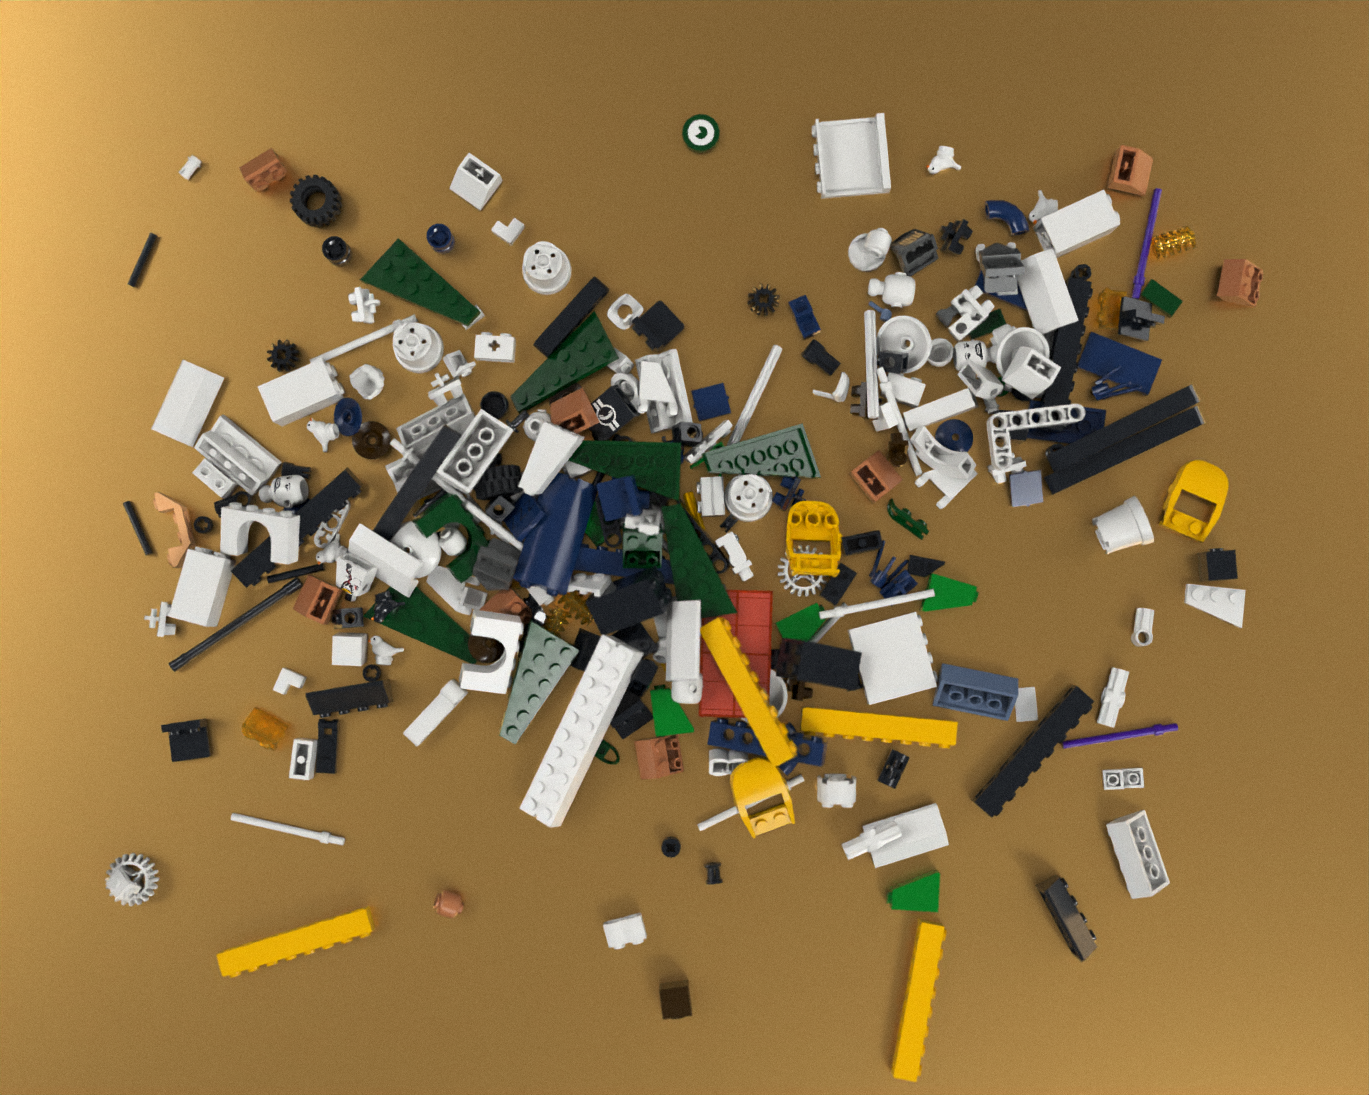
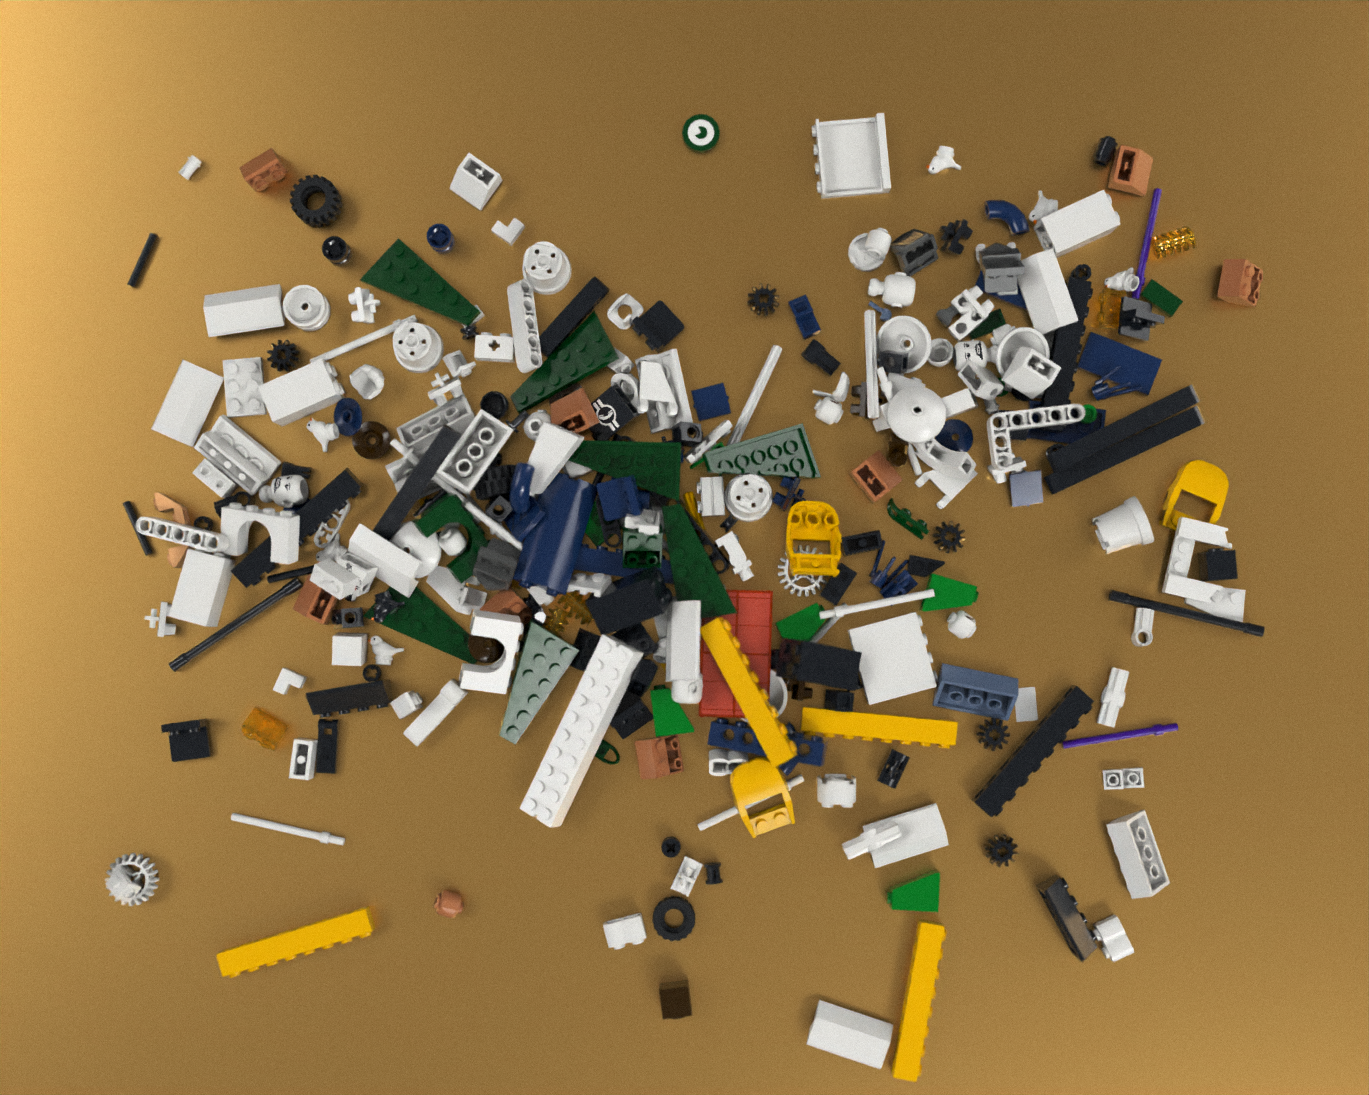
(174, 532): none -> white beam
(241, 387): none -> white plate
(244, 310): none -> white slope
(296, 302): none -> white wheel
(334, 578): none -> white brick
(407, 704): none -> white slope
(469, 332): none -> black bush
(521, 487): none -> dark blue cylinder
(524, 326): none -> white beam
(673, 933): none -> black tyre
(686, 876): none -> white hips
(828, 410): none -> white head
(839, 700): none -> black brick
(850, 1034): none -> white slope
(916, 426): none -> white dish
(947, 543): none -> black gear
(961, 624): none -> white head
(989, 741): none -> black gear
(998, 844): none -> black gear
(1090, 414): none -> green tile
(1105, 151): none -> black brick
(1113, 937): none -> white brick
(1123, 280): none -> white animal
(1176, 578): none -> white wedge
(1246, 628): none -> black piece

